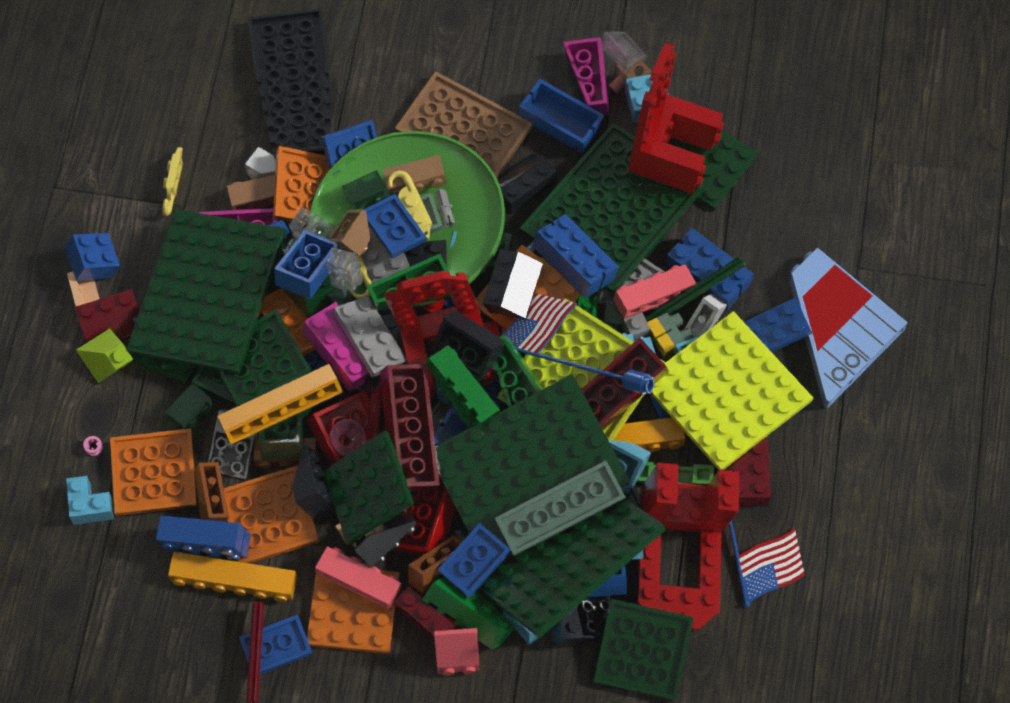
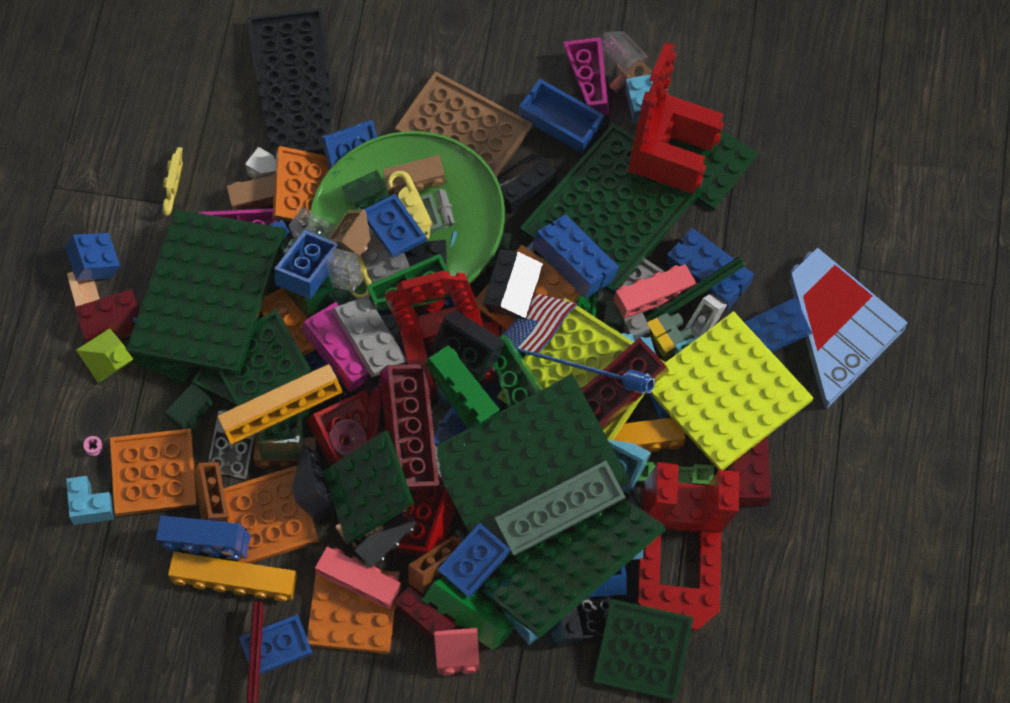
(768, 565): flag -> none

